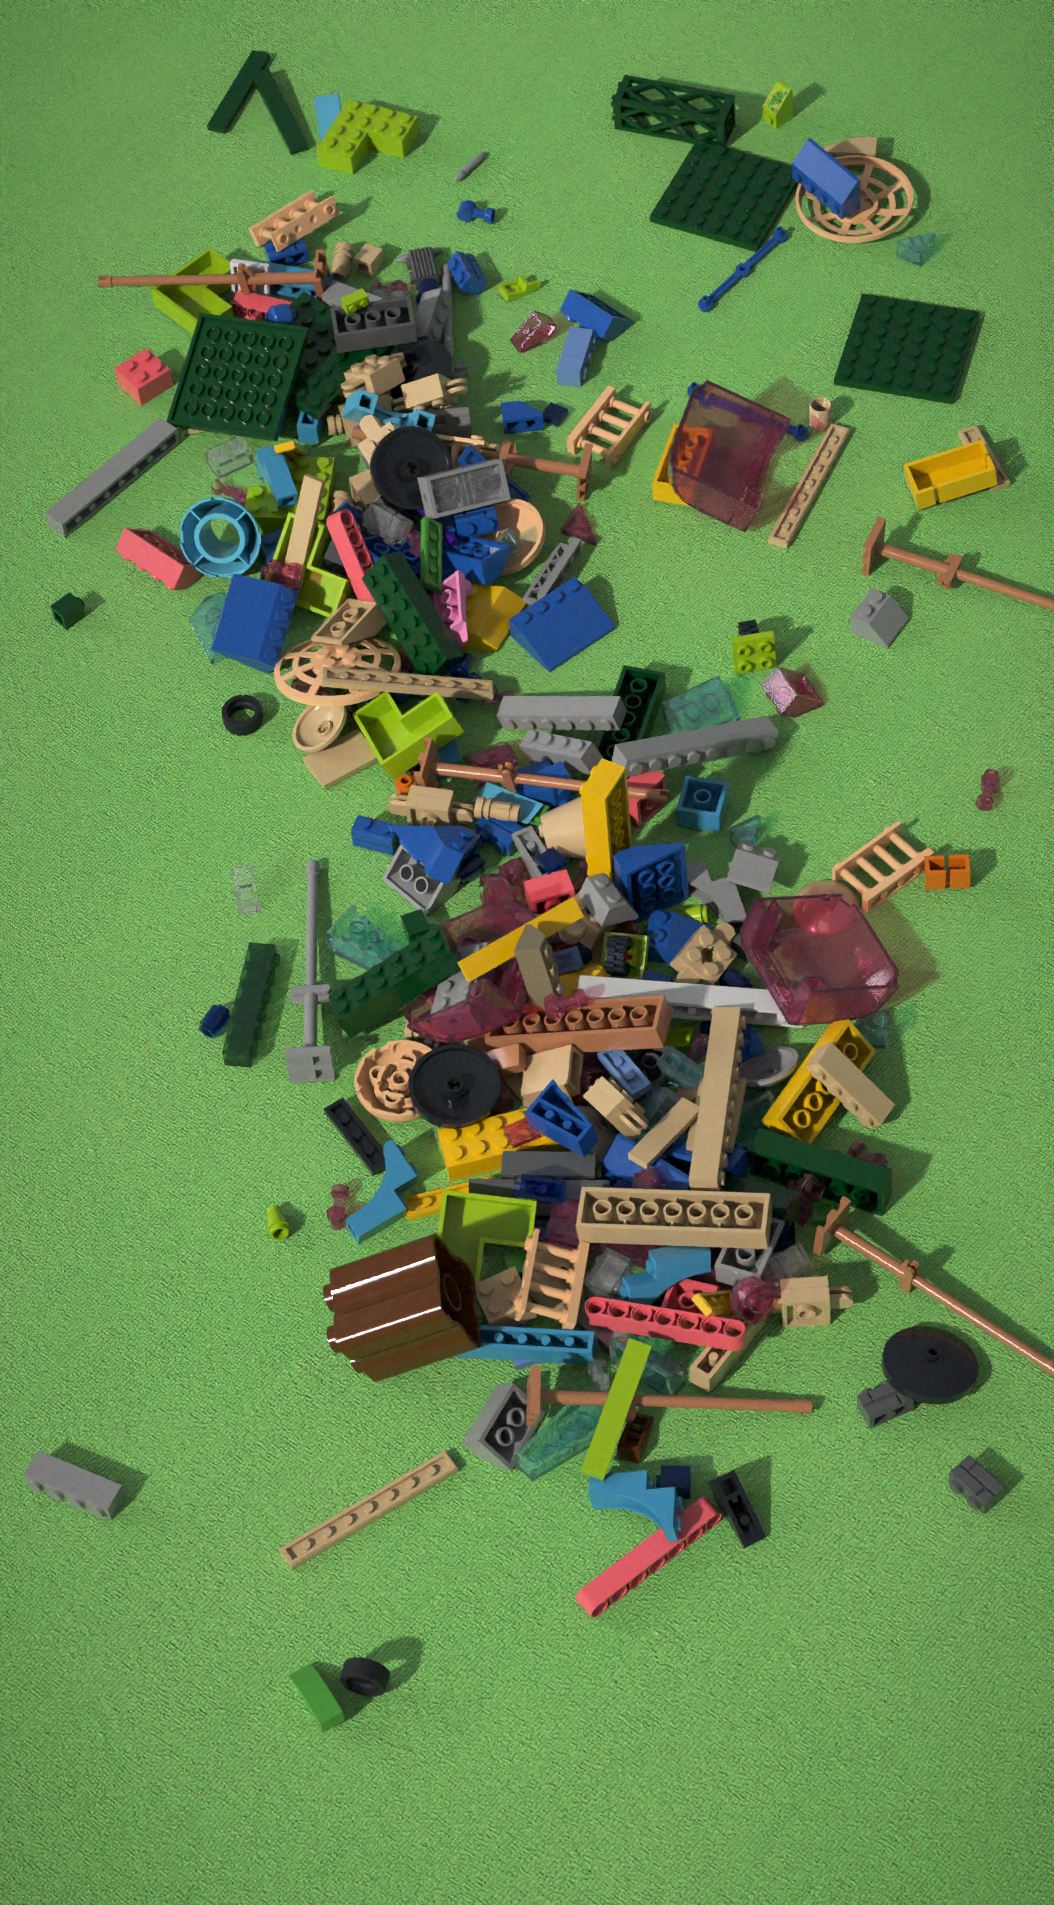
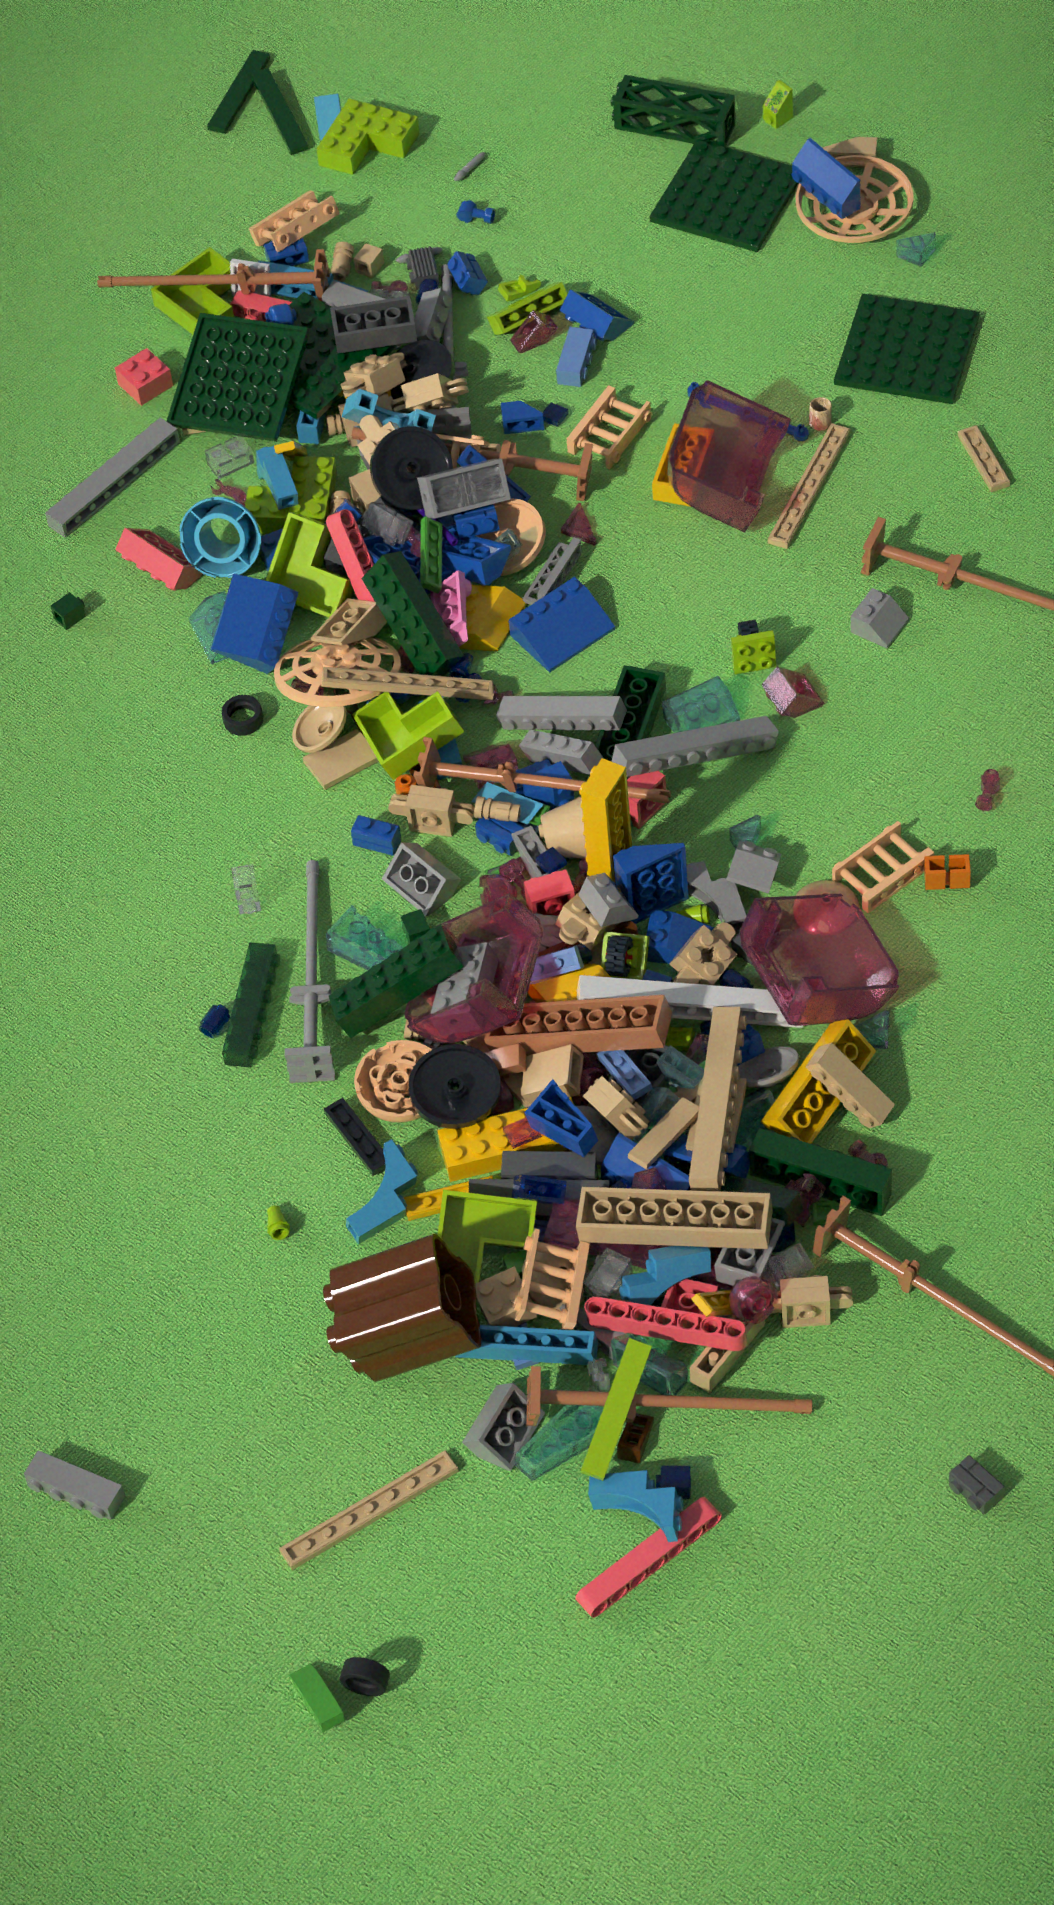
(284, 574): clear pink cylinder -> none
(305, 521): tan tile -> none
(338, 1213): clear pink leg -> none
(355, 301): lime piece -> none
(438, 847): blue wedge -> none
(470, 867): brick -> none
(503, 948): yellow tile -> none
(516, 313): none -> lime brick
(537, 966): dark tan slope -> none
(556, 1006): clear pink leg -> none
(702, 803): dark azure brick -> none
(707, 302): blue piece -> none
(736, 1508): black slope -> none
(882, 1404): dark grey brick -> none
(929, 1365): black dish -> none
(950, 474): yellow piece -> none

